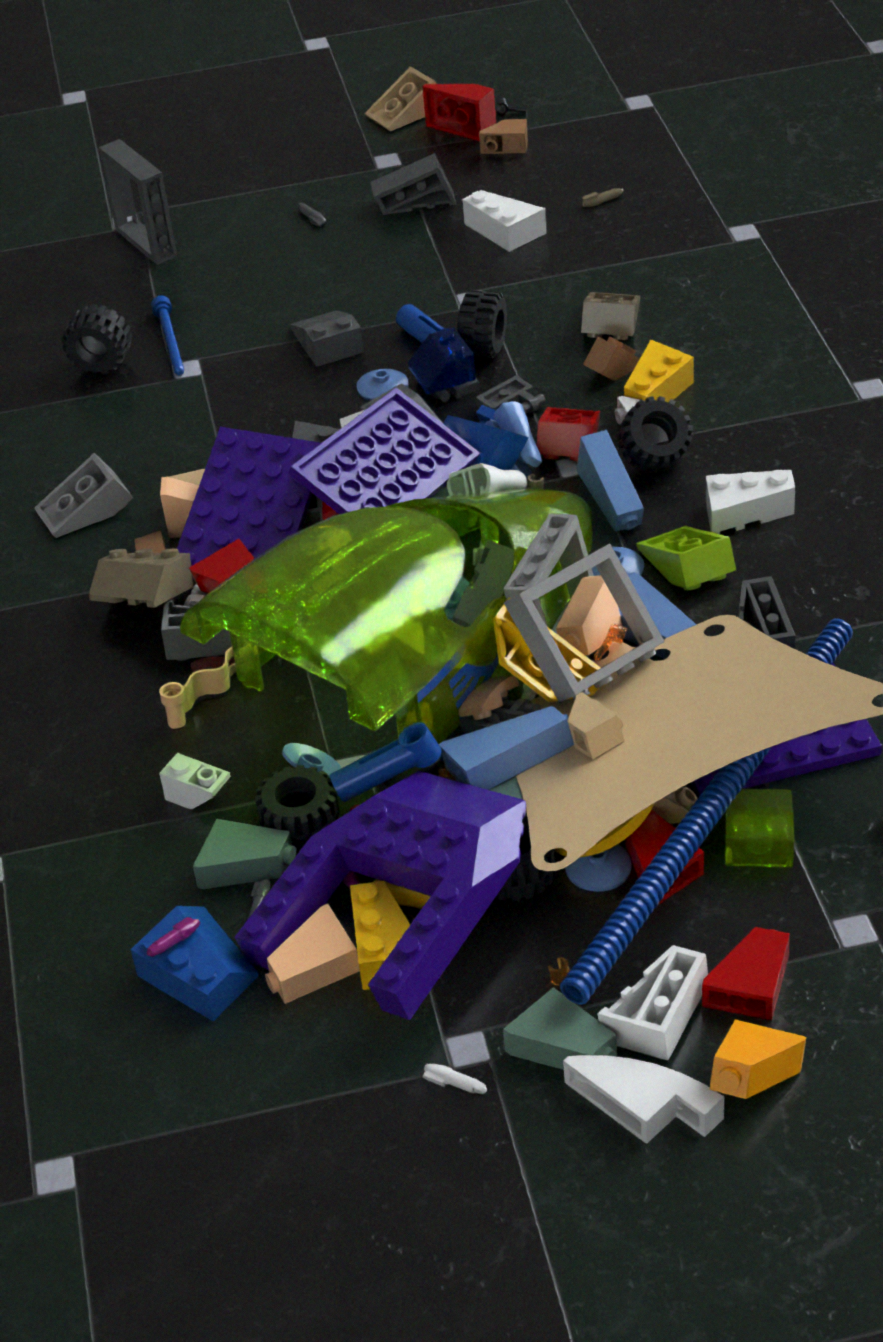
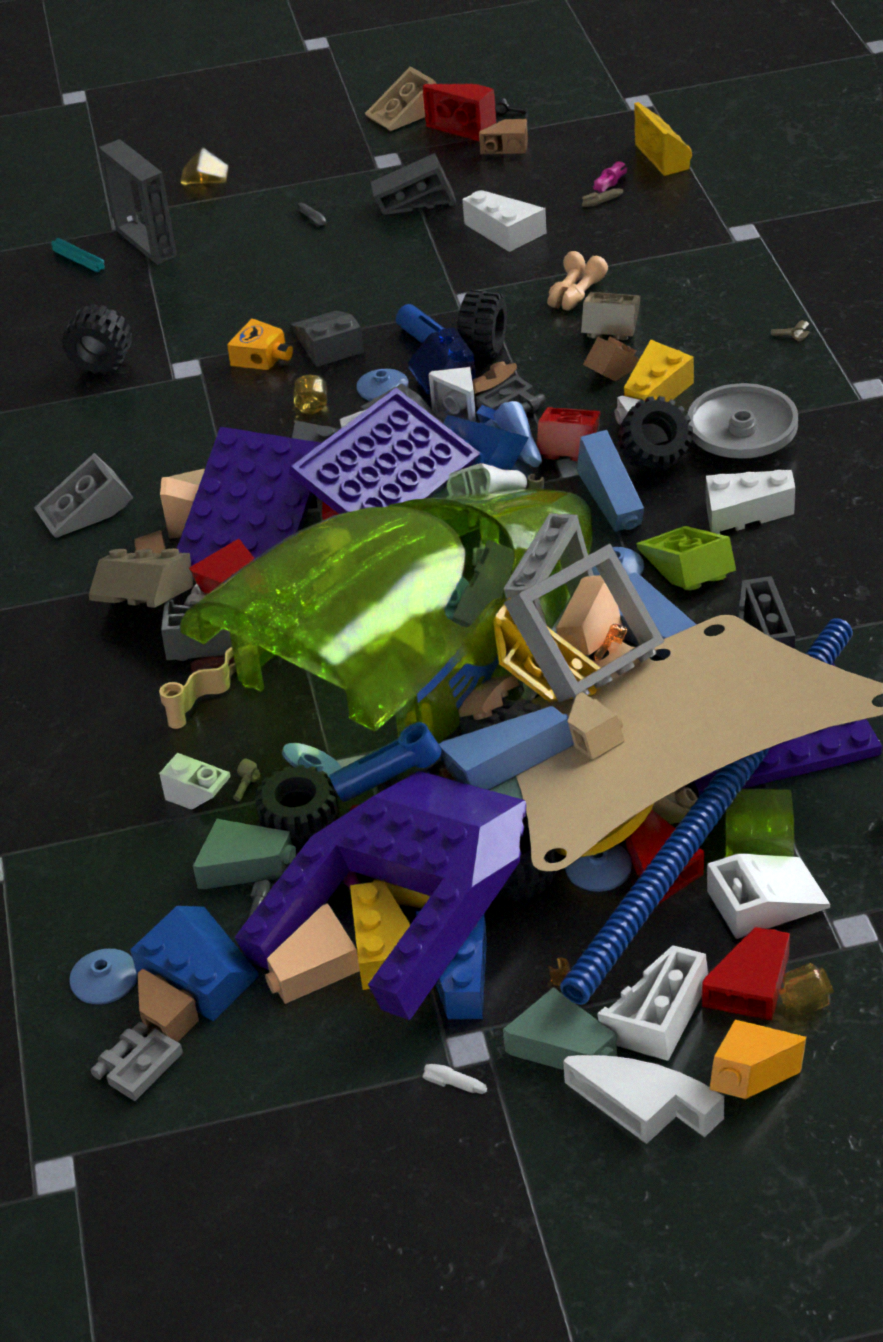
(78, 255): none -> teal axle
(103, 976): none -> medium blue dish
(144, 1063): none -> light grey plate
(162, 308): blue piece -> none
(165, 1006): none -> medium nougat slope
(179, 933): magenta piece -> none
(204, 169): none -> clear yellow slope
(248, 771): none -> dark tan hand
(258, 346): none -> light orange torso
(310, 394): none -> clear yellow head
(452, 393): none -> white slope
(464, 978): none -> blue wedge
(496, 375): none -> medium nougat slope
(567, 291): none -> light nougat piece
(609, 176): none -> dark pink axle
(660, 142): none -> yellow slope
(743, 420): none -> light grey dish
(762, 891): none -> white slope
(795, 332): none -> dark tan hand
(806, 989): none -> clear yellow head

